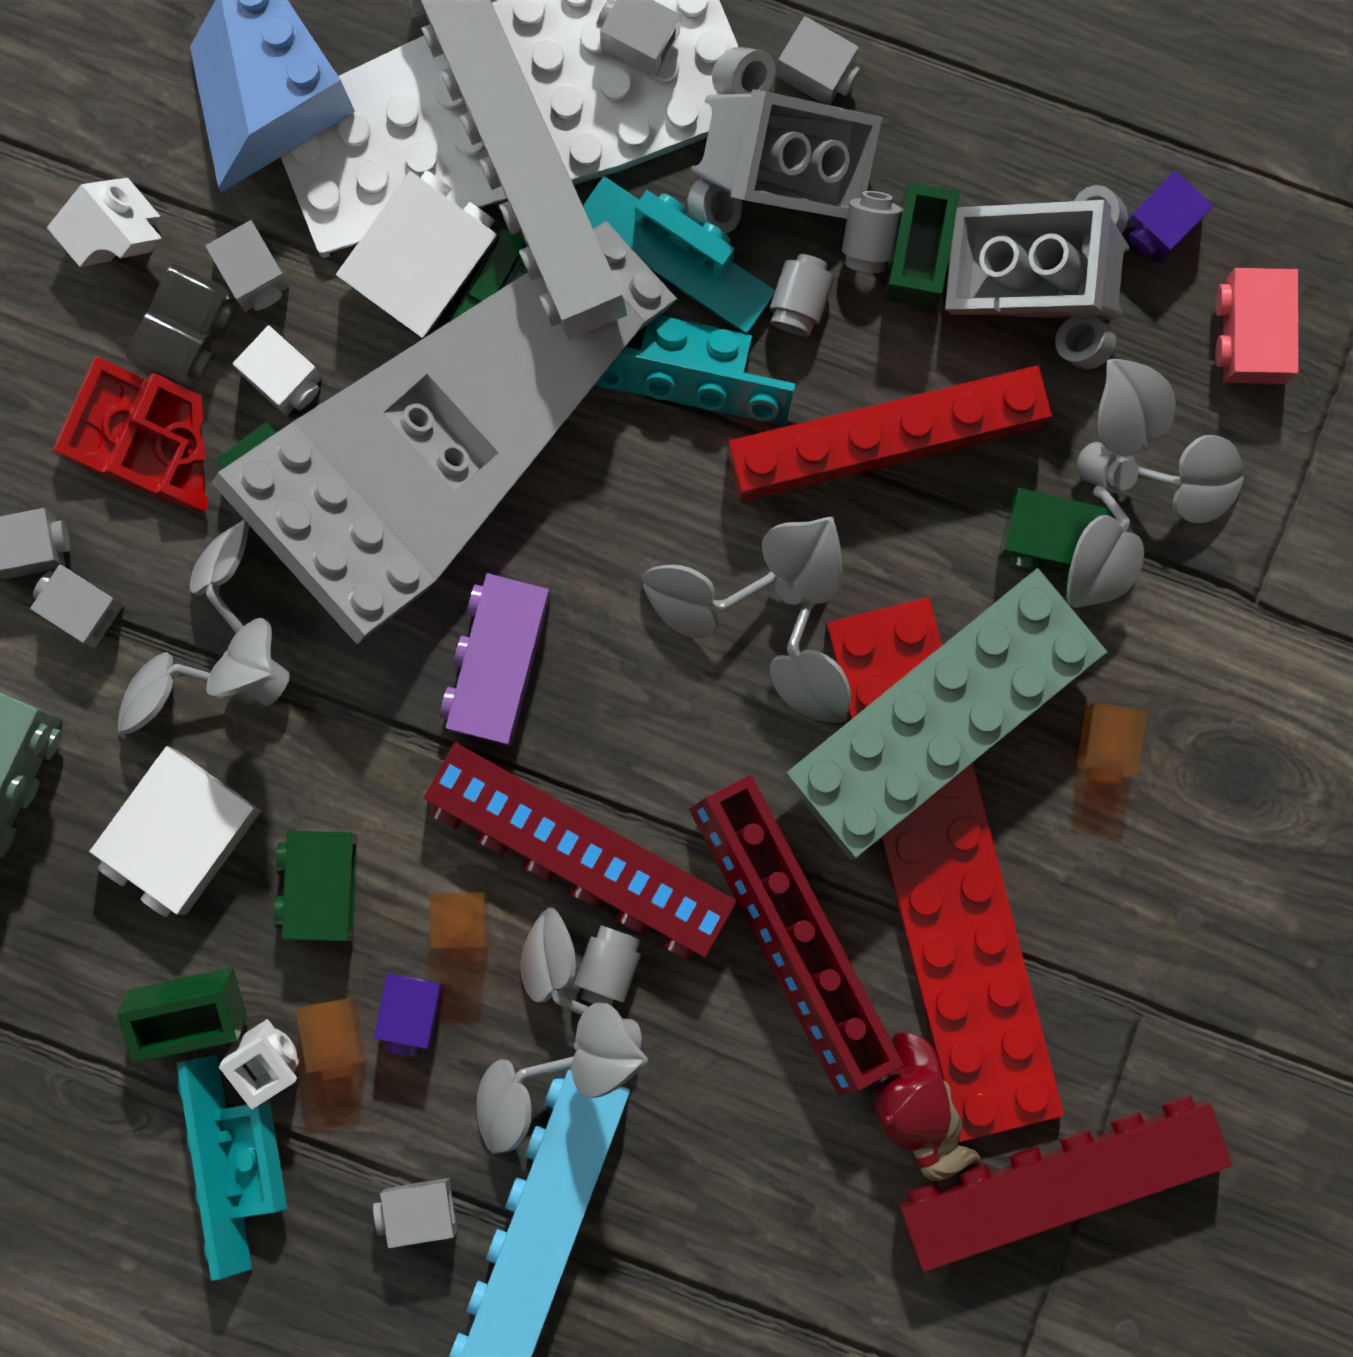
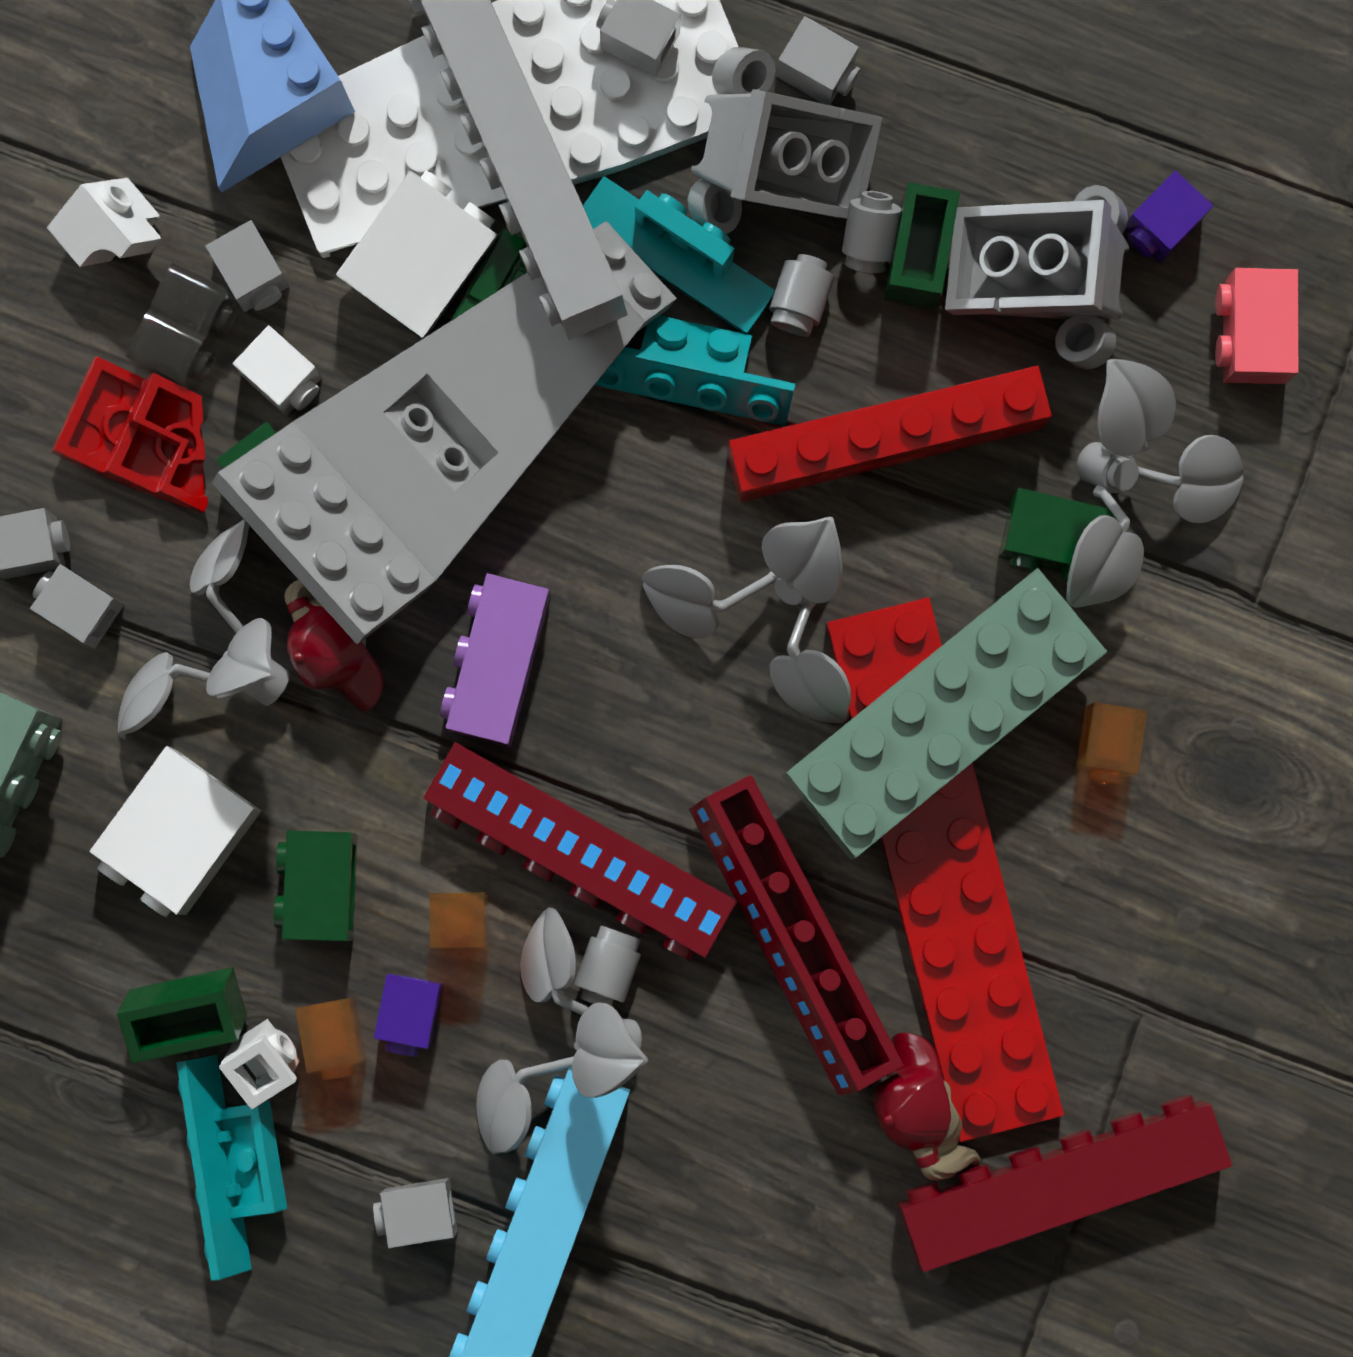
(326, 654): none -> dark red hair

